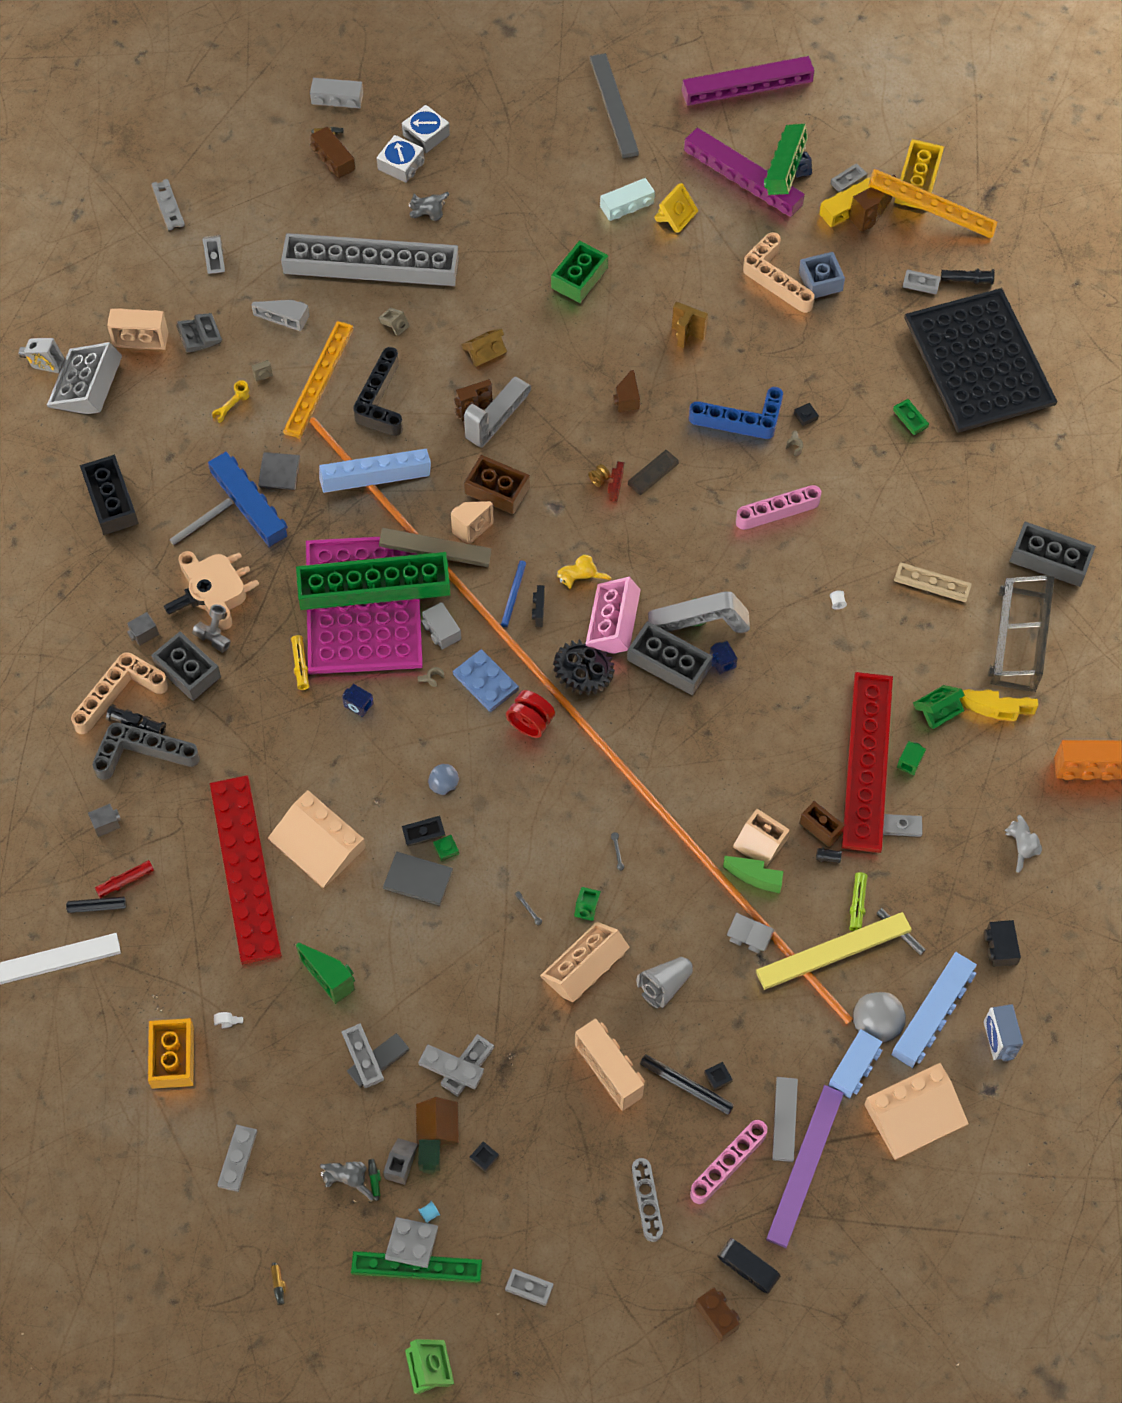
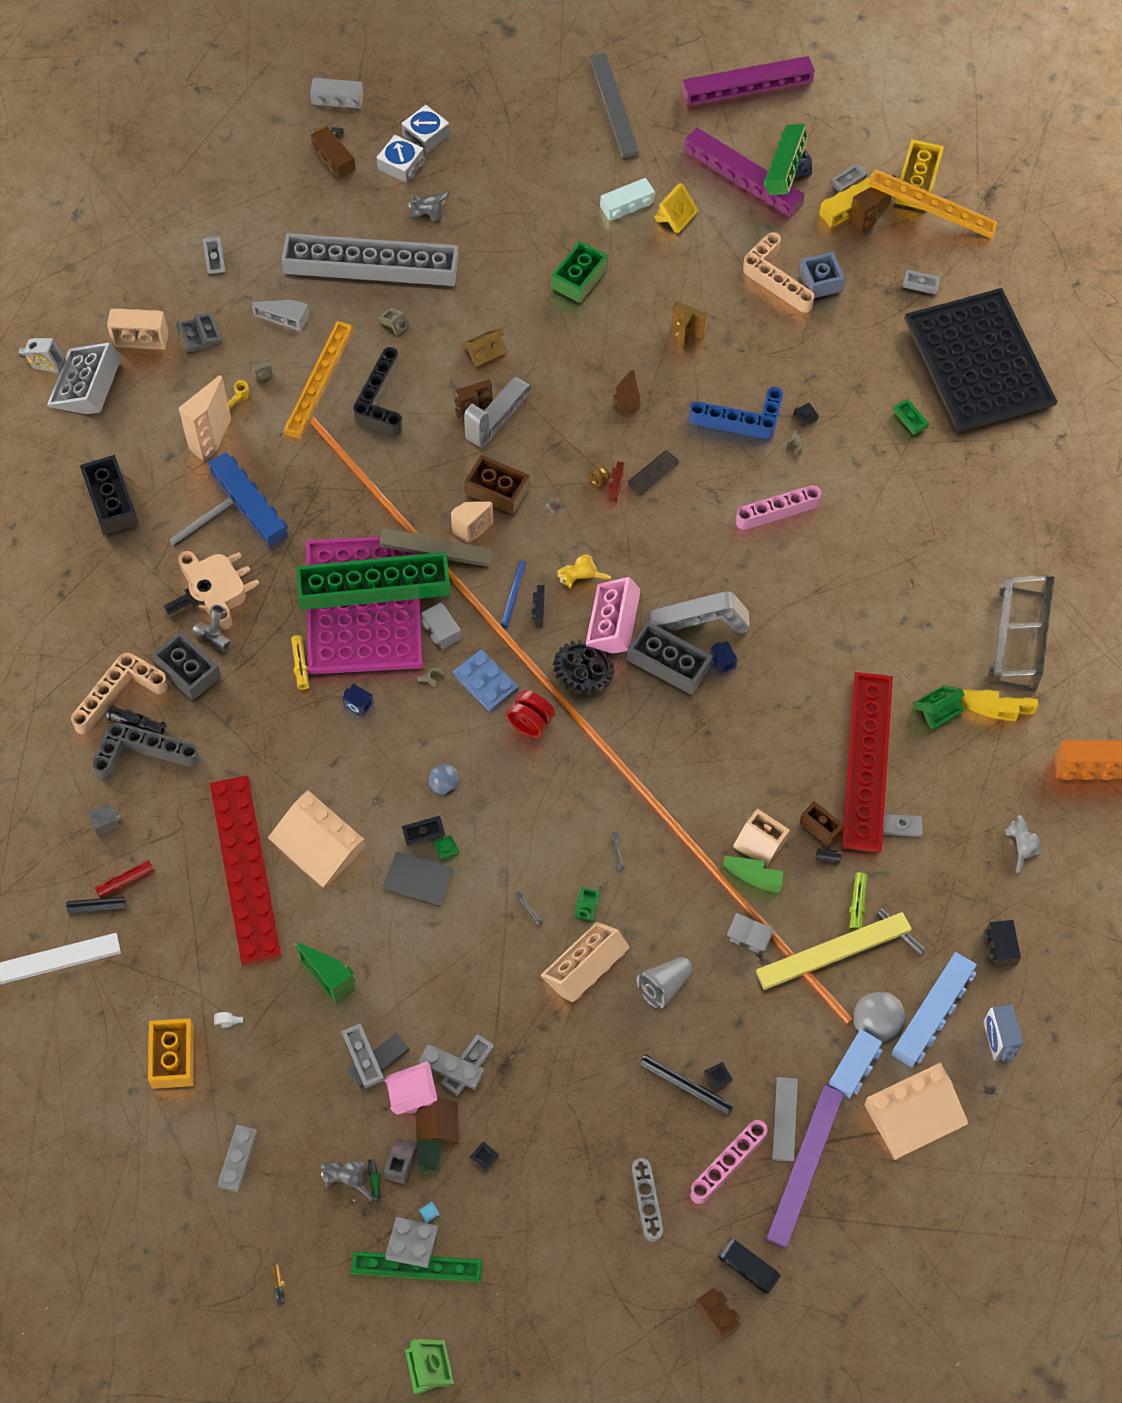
(142, 629): flat silver brick -> none
(168, 204): light grey plate -> none
(206, 419): none -> light nougat slope
(279, 471): flat silver slope -> none
(374, 470): light blue brick -> none
(411, 1089): none -> bright pink slope
(529, 1287): light grey plate -> none
(609, 1064): light nougat brick -> none
(838, 600): white axle -> none
(911, 757): green brick -> none
(933, 582): tan plate -> none
(976, 276): black pin -> none
(1052, 554): dark grey brick -> none

